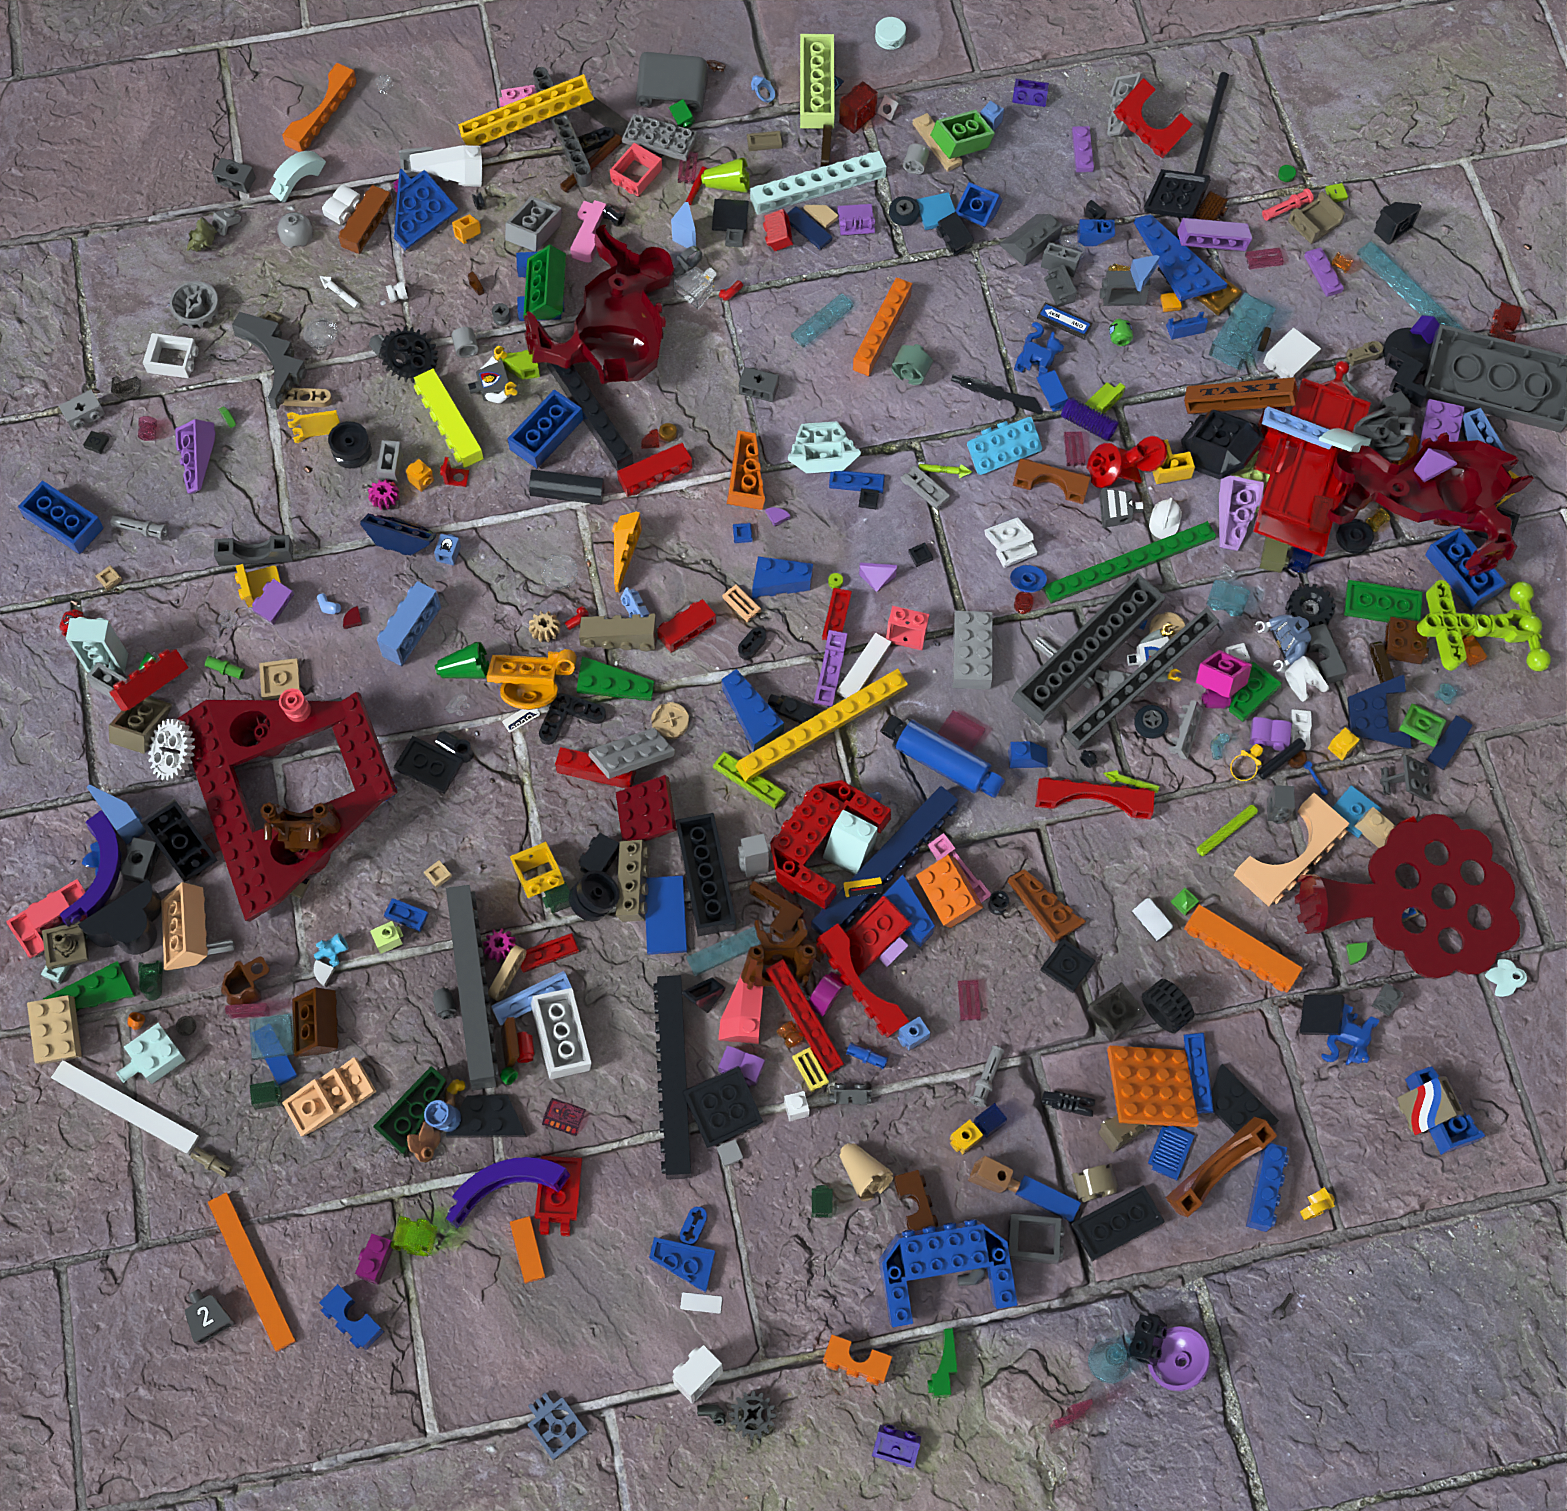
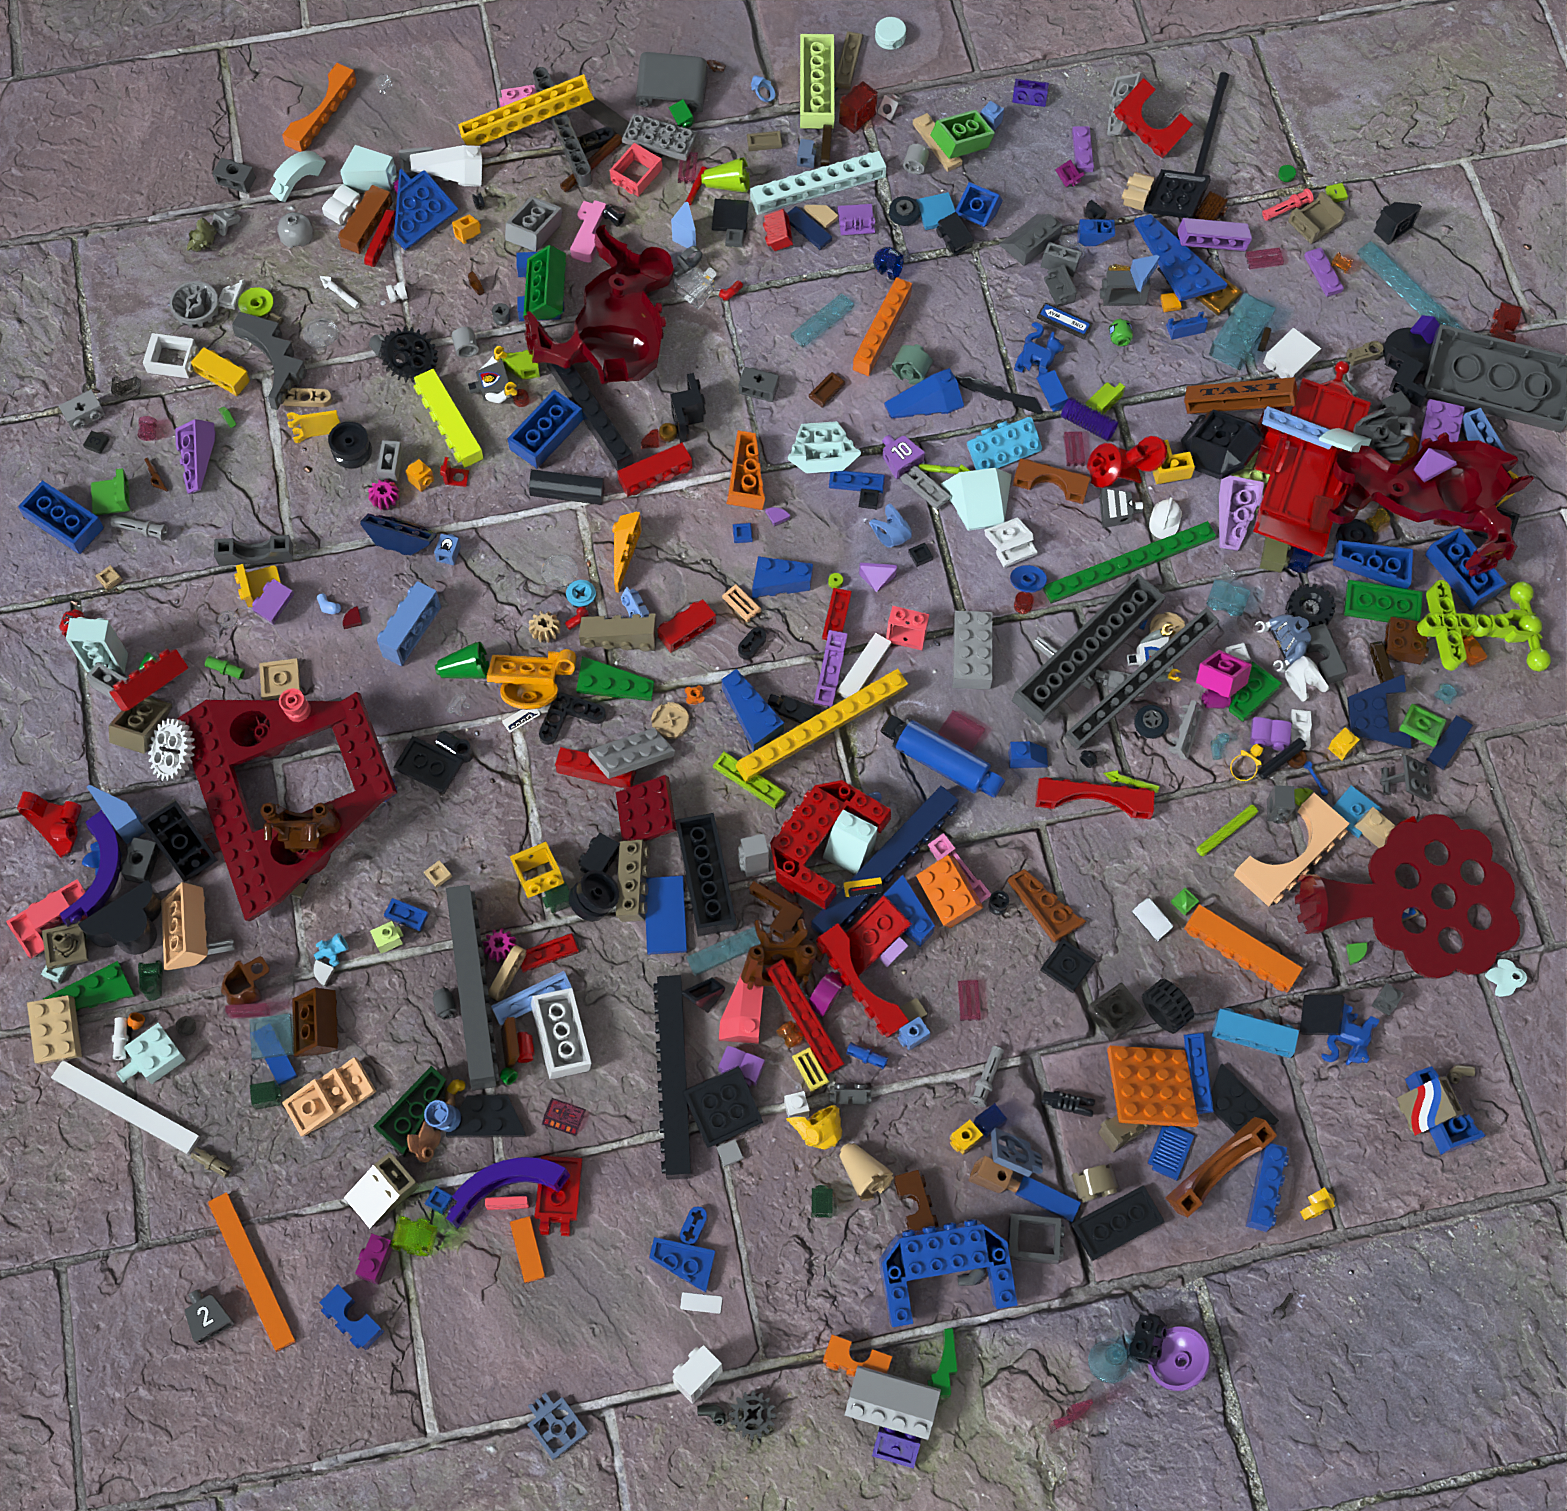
(53, 821): none -> red panel
(111, 495): none -> bright green bracket
(120, 1038): none -> white pin
(155, 476): none -> reddish brown hand
(220, 371): none -> yellow brick
(230, 295): none -> white tile
(256, 296): none -> lime dish
(368, 168): none -> light aqua slope
(380, 238): none -> red beam
(381, 1190): none -> slope
(439, 1200): none -> blue tile
(501, 1203): none -> coral tile
(521, 403): none -> clear red bush
(579, 586): none -> medium azure gear
(687, 407): none -> black bracket
(699, 698): none -> orange plate
(806, 153): none -> sand blue brick
(821, 1129): none -> yellow head
(827, 389): none -> reddish brown tile
(848, 60): none -> dark tan tile
(888, 260): none -> clear blue helmet
(892, 1402): none -> light grey slope
(896, 527): none -> medium blue helmet
(901, 454): none -> medium lavender torso
(913, 1010): none -> dark tan tile
(932, 395): none -> blue wedge
(979, 496): none -> light aqua wedge
(1001, 1156): none -> sand blue piece
(1069, 174): none -> magenta bracket
(1138, 190): none -> tan brick
(1255, 1033): none -> dark azure brick
(1302, 795): none -> lime tile
(1376, 562): none -> blue wedge
(1458, 1072): none -> dark tan arm

